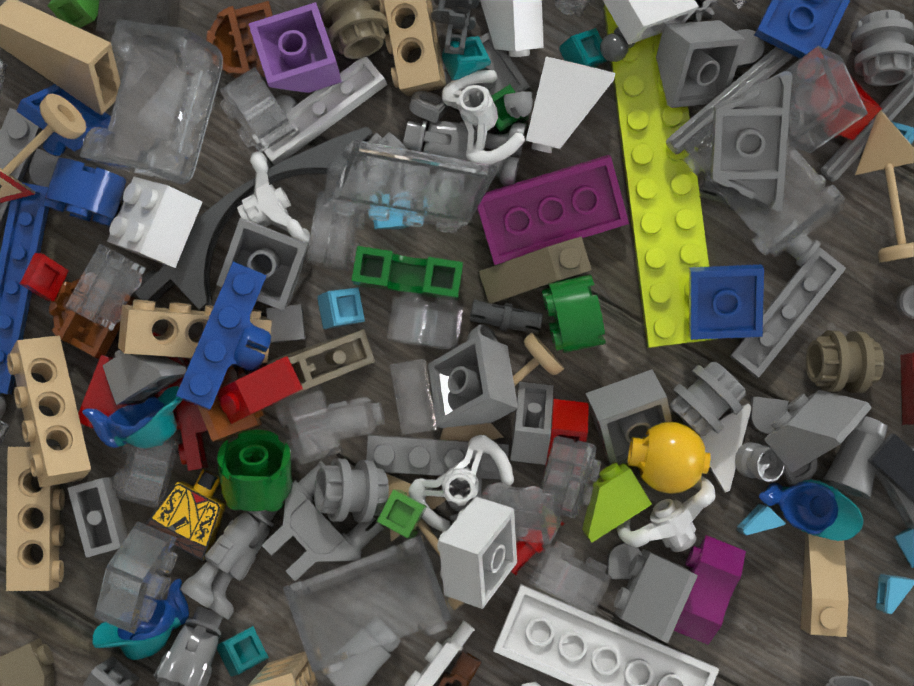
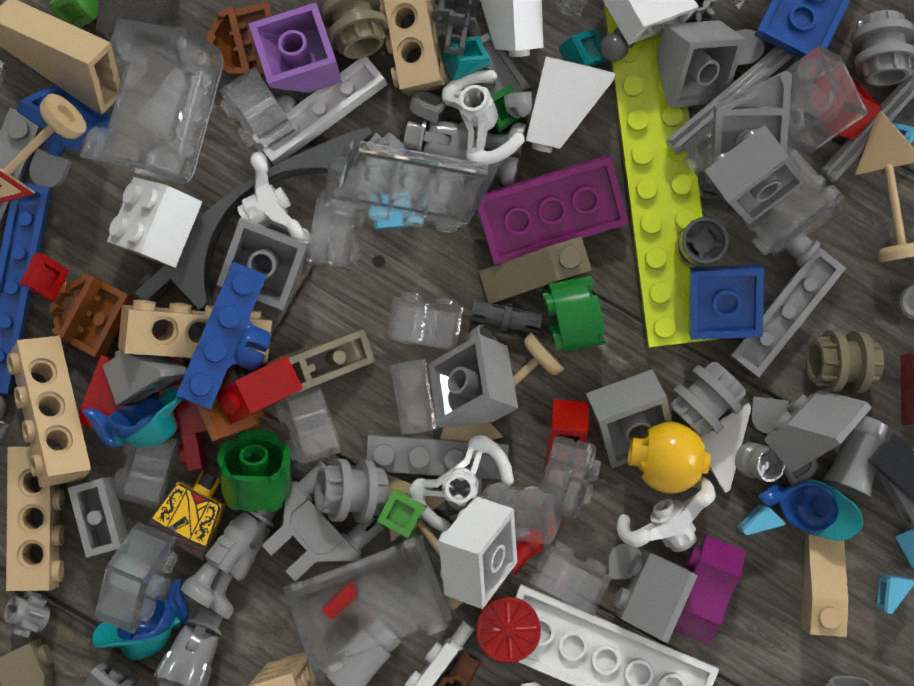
(26, 614): none -> light grey gear
(85, 191): blue brick -> none
(105, 287): clear brick -> none
(242, 651): teal slope -> none
(287, 324): light grey tile -> none
(340, 308): medium azure slope -> none
(340, 599): none -> red tile
(355, 418): clear brick -> none
(401, 273): green arch -> none
(508, 629): none -> red wheel
(532, 423): light grey slope -> none
(613, 501): lime slope -> none
(702, 242): none -> dark grey wheel
(755, 174): none -> light grey slope

